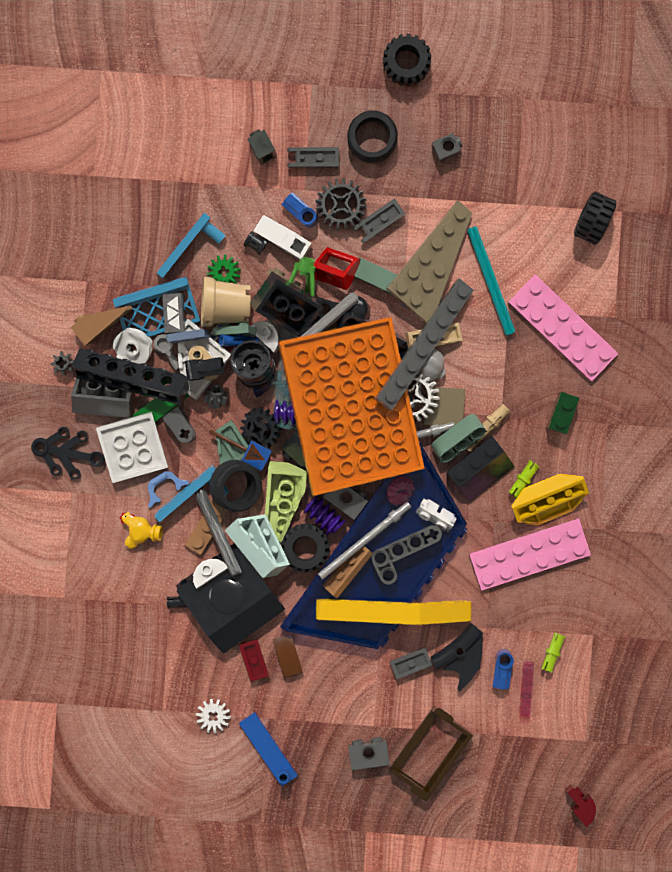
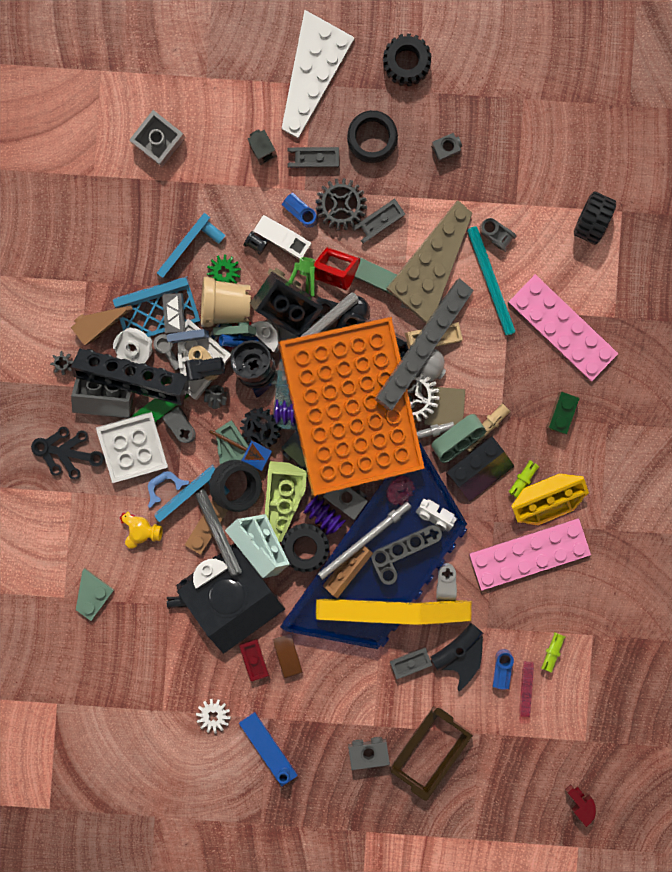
(92, 594): none -> sand green wing
(157, 138): none -> light grey brick
(316, 61): none -> white wing
(446, 585): none -> light grey piece
(498, 234): none -> dark grey piece

